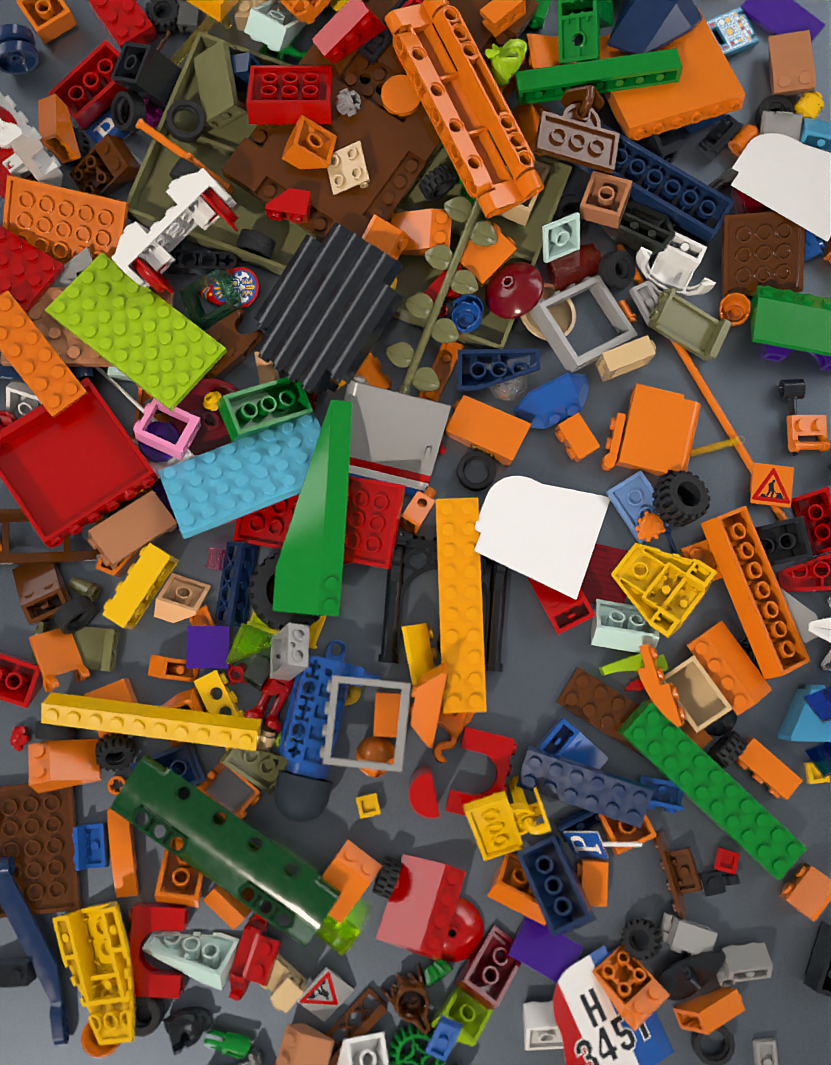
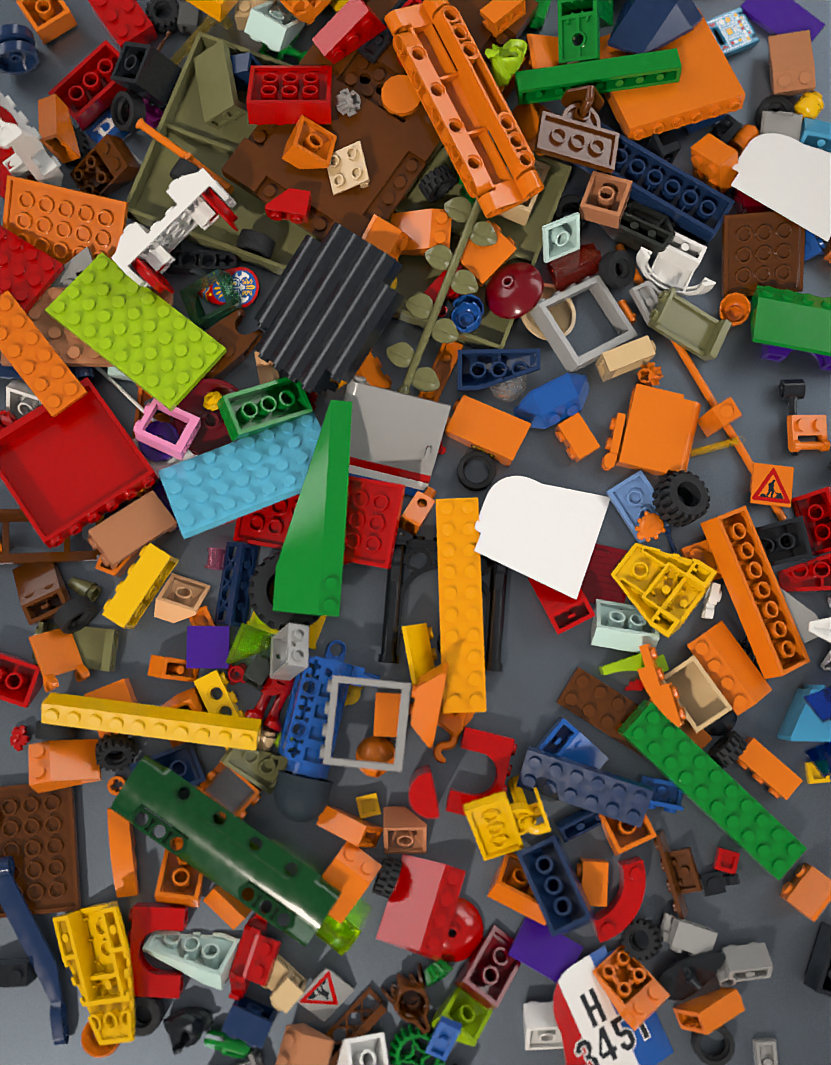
(90, 846): blue bracket -> none
(189, 106): black tyre -> none
(249, 1021): none -> dark blue brick
(350, 827): none -> orange slope
(403, 832): none -> nougat slope
(589, 844): piece -> none
(626, 902): none -> red brick
(650, 374): none -> orange gear
(711, 598): none -> white plate
(713, 163): none -> orange brick
(719, 417): none -> orange slope

